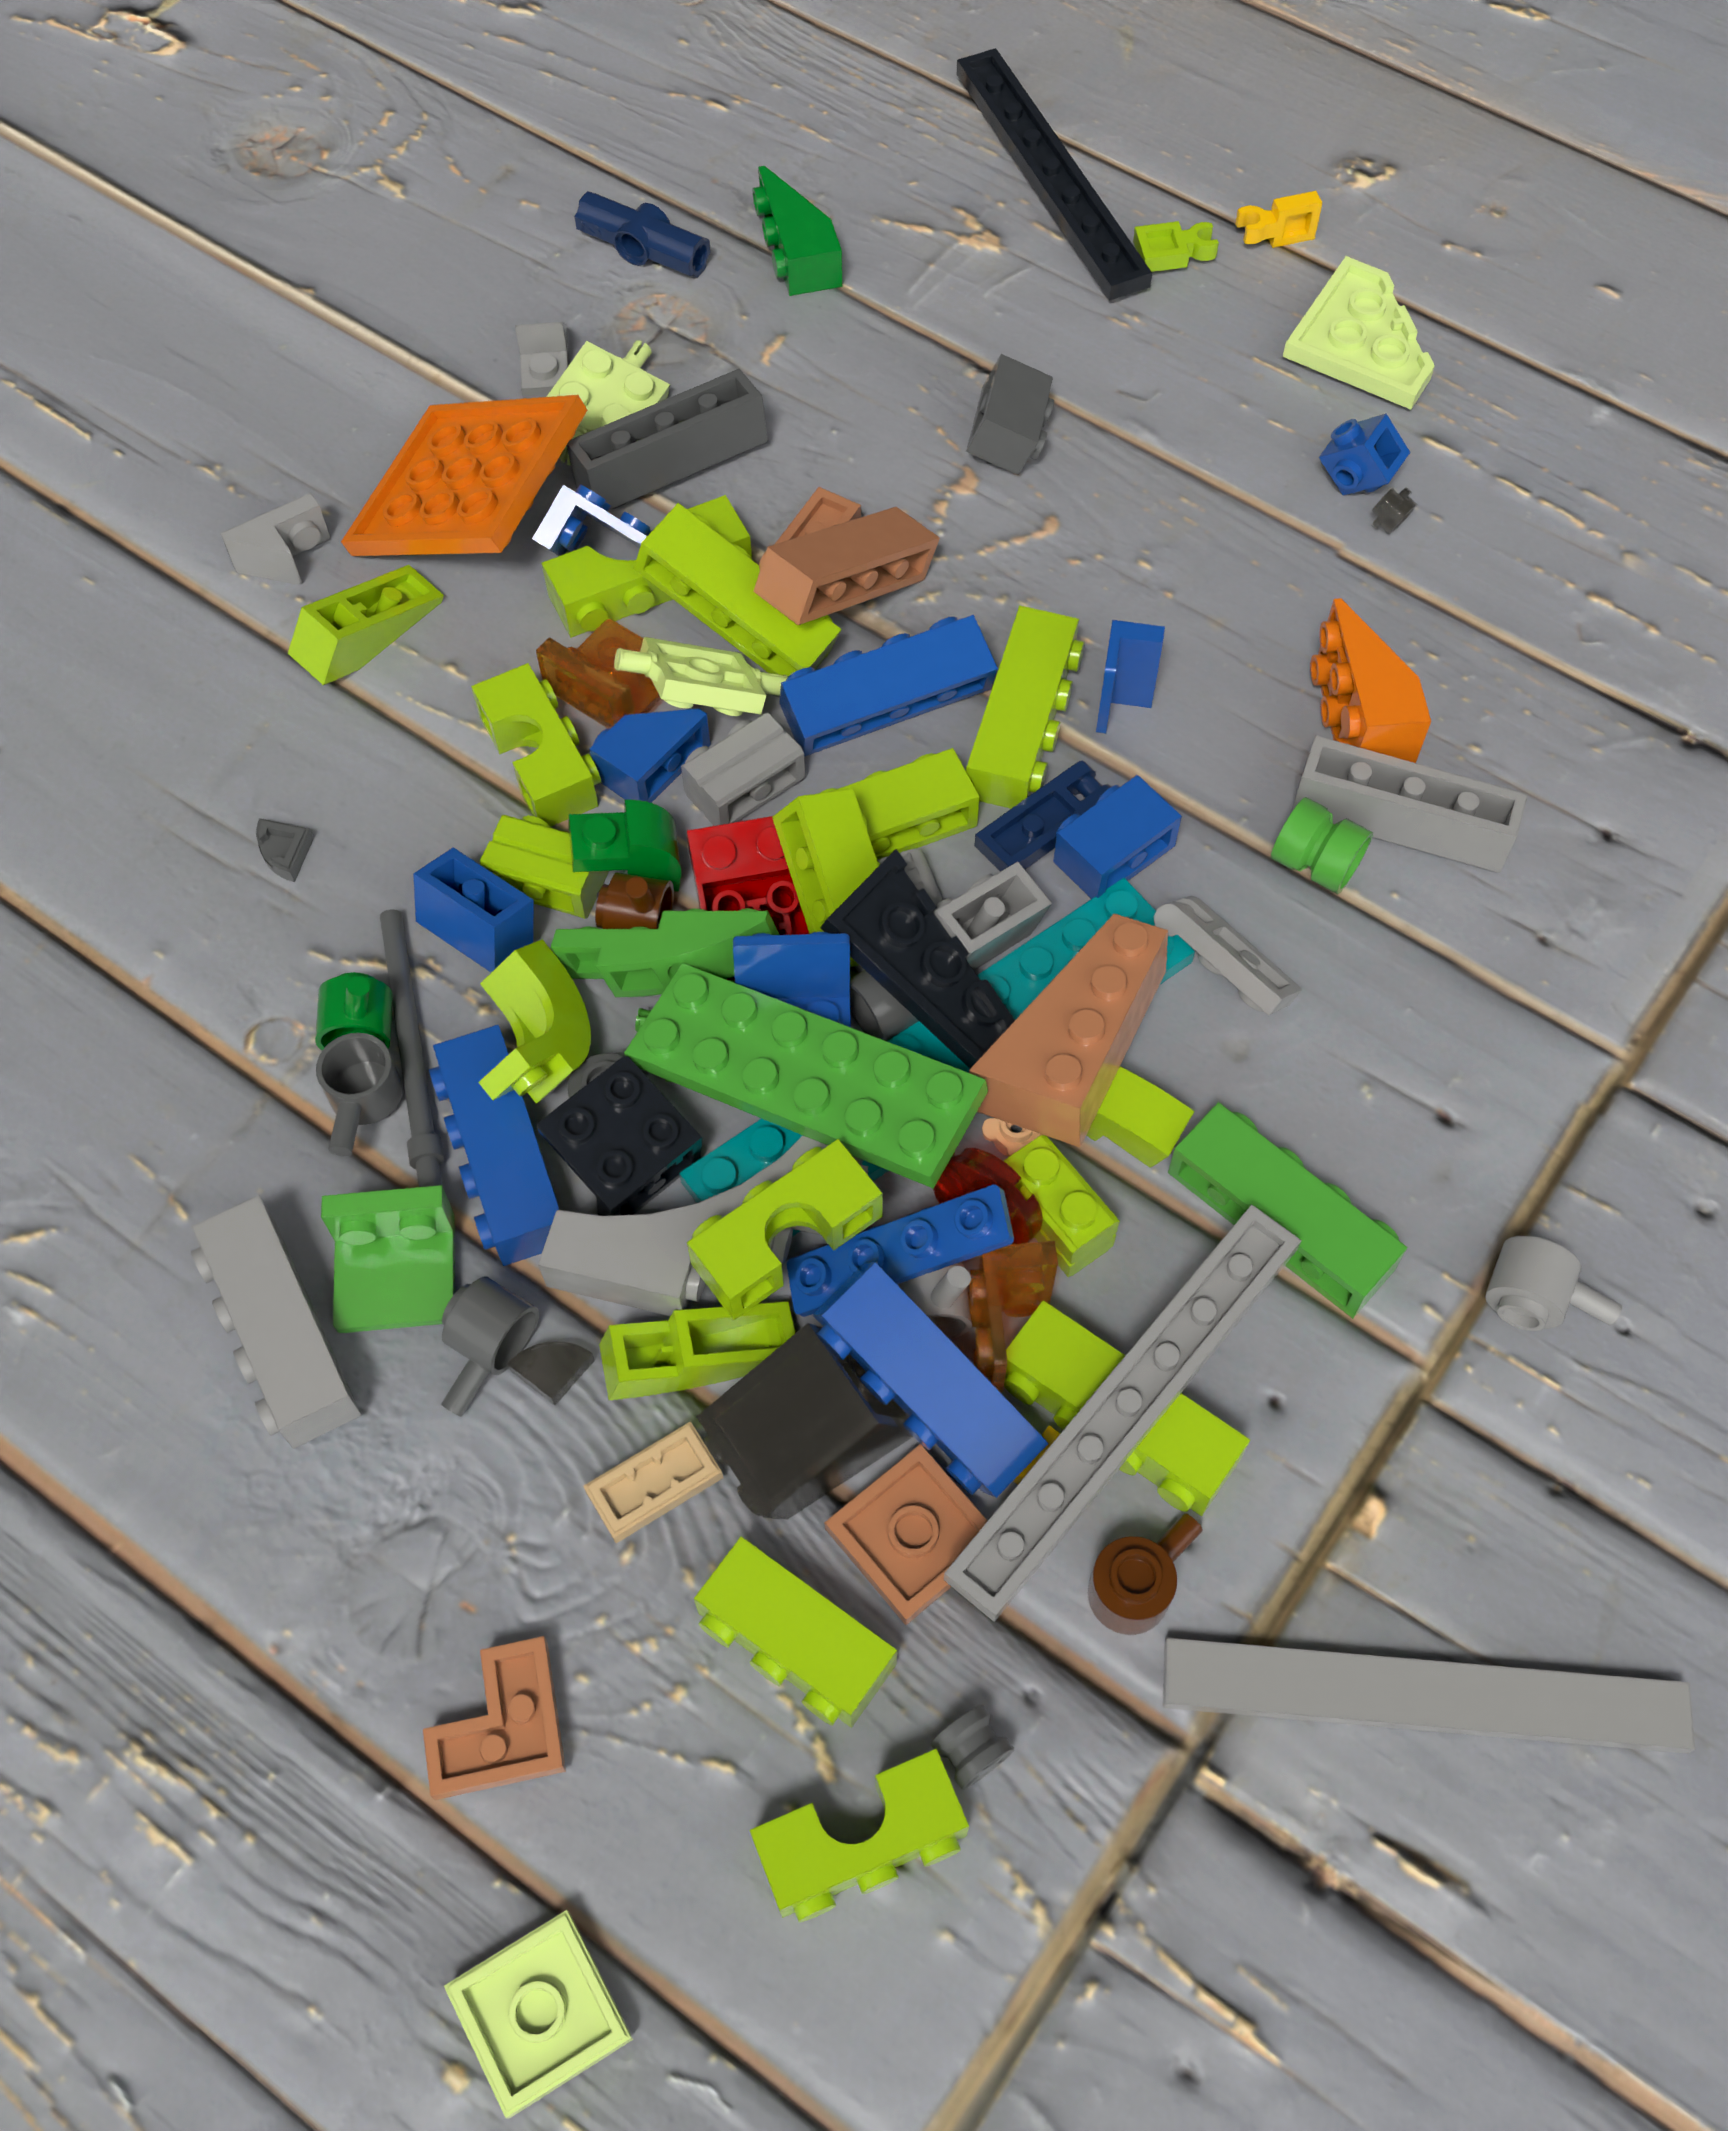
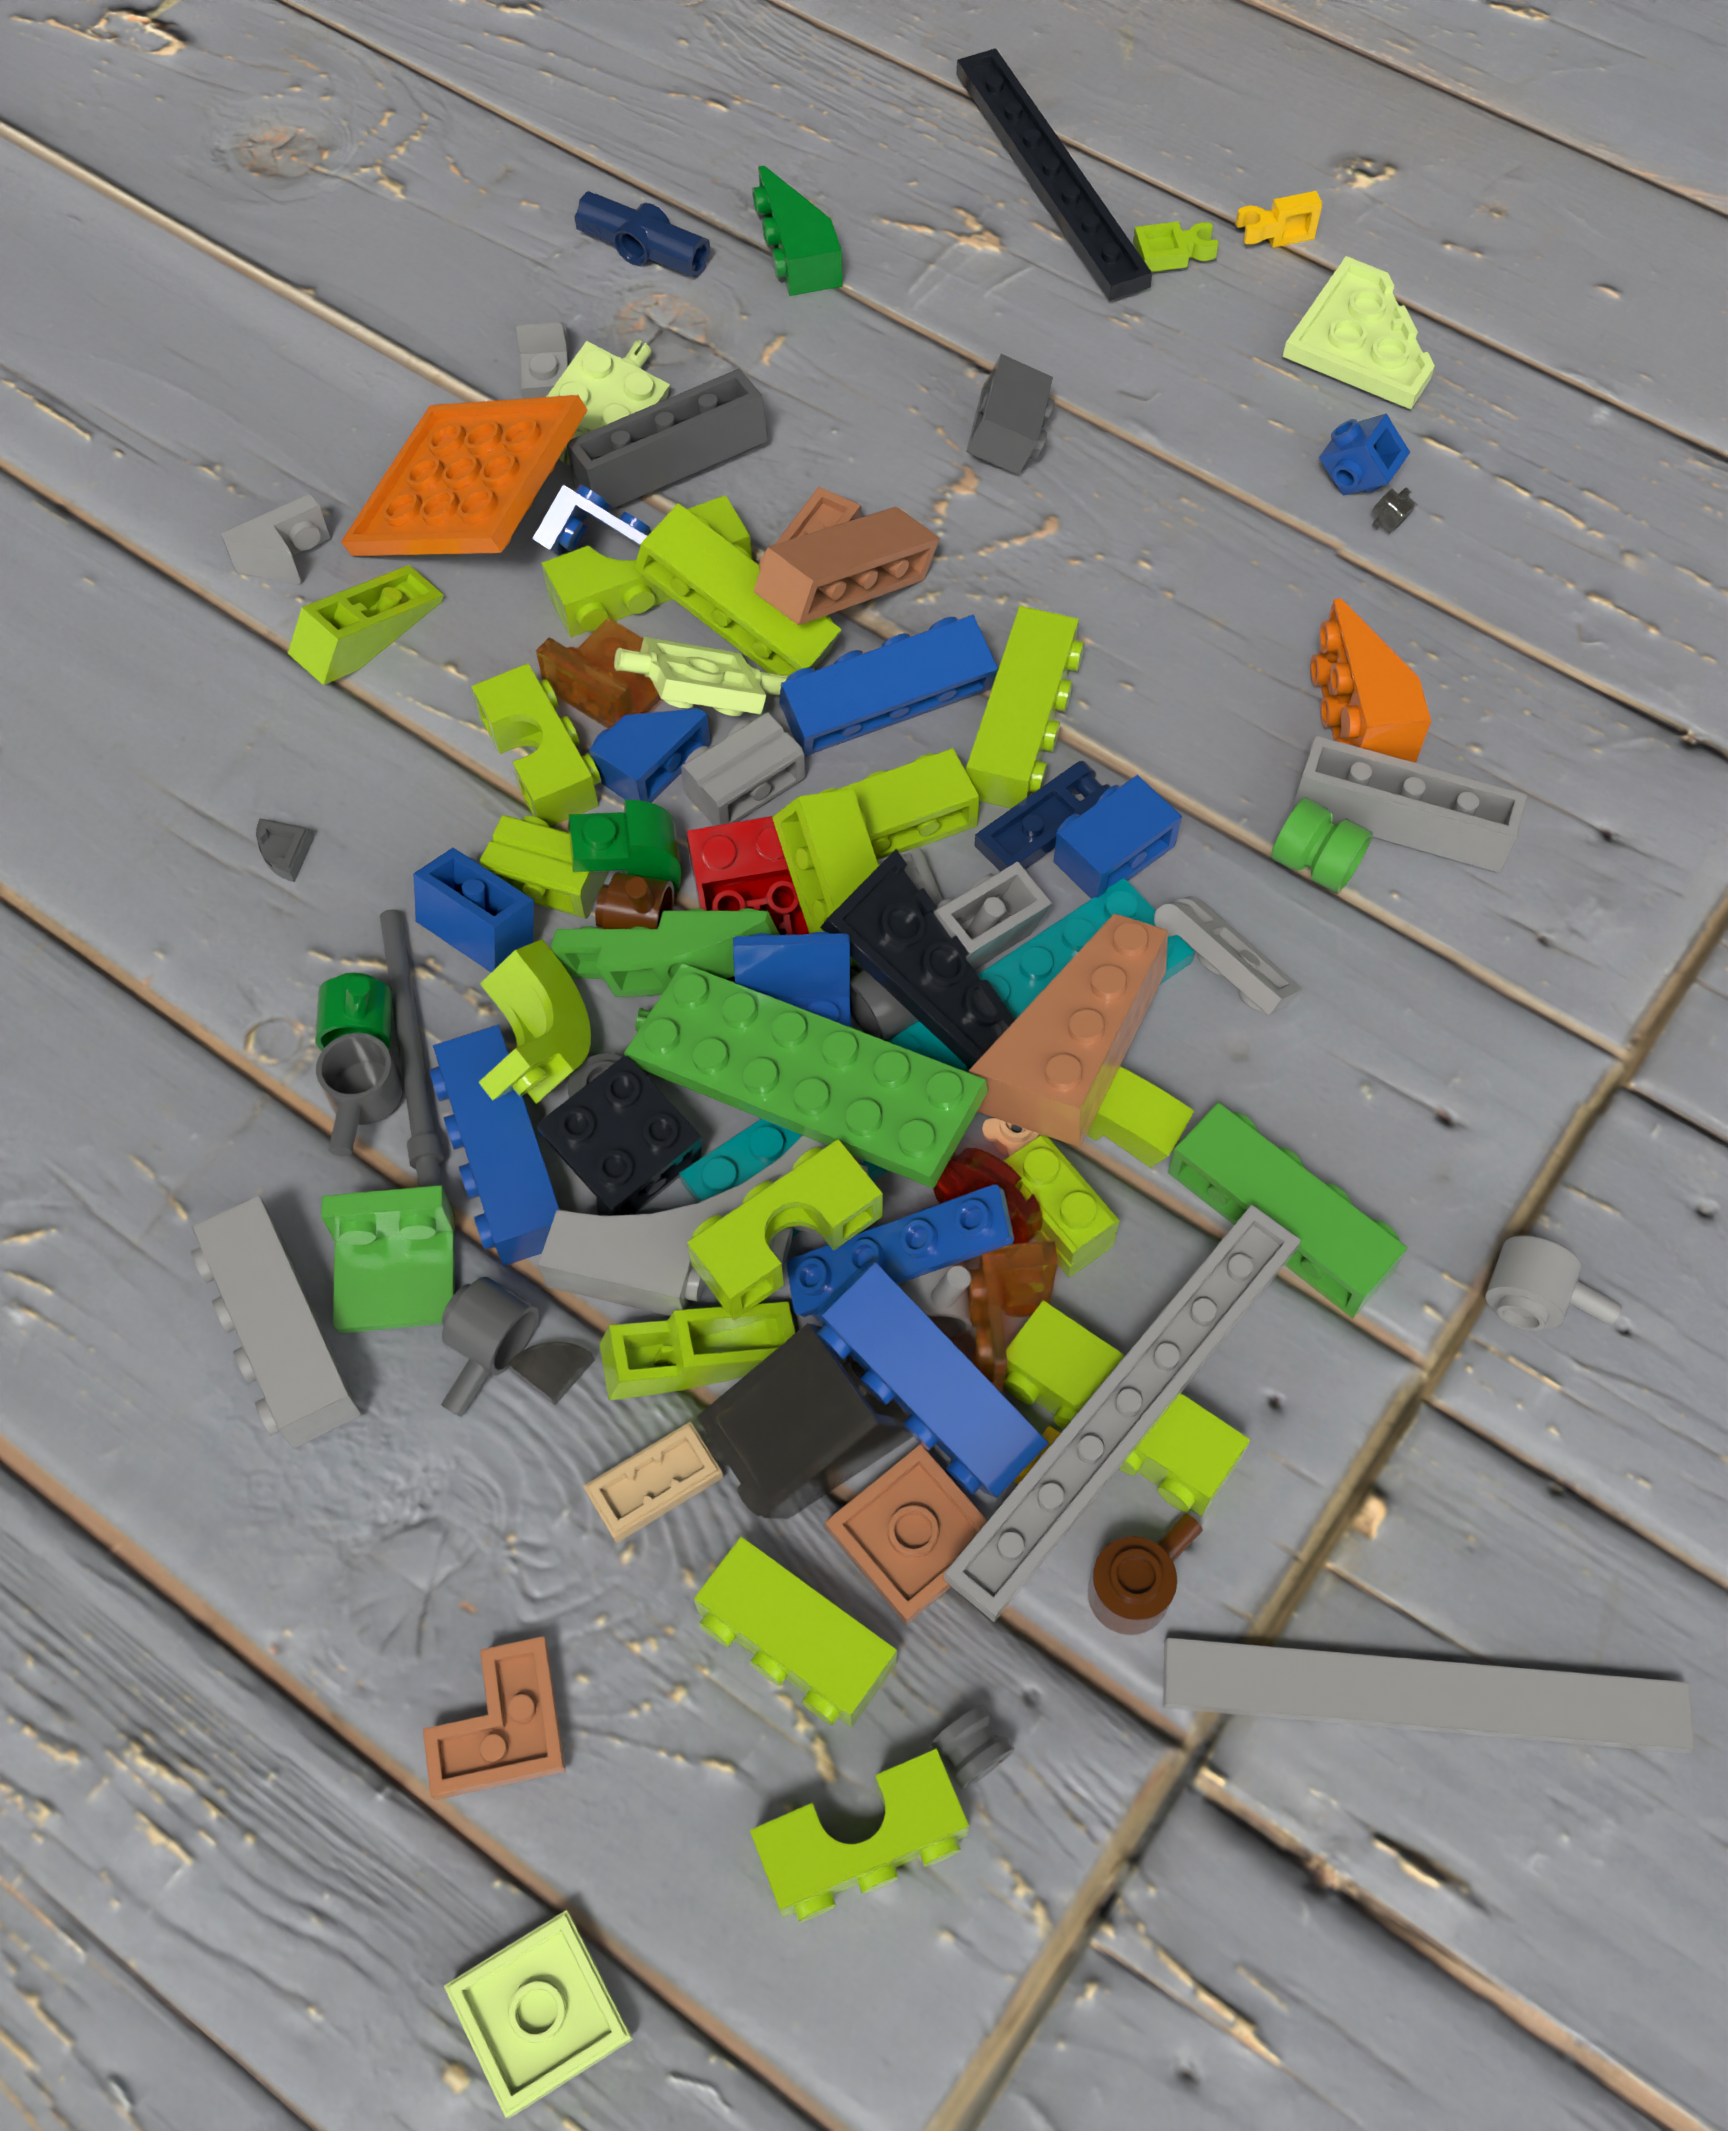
(1130, 667): blue panel -> none

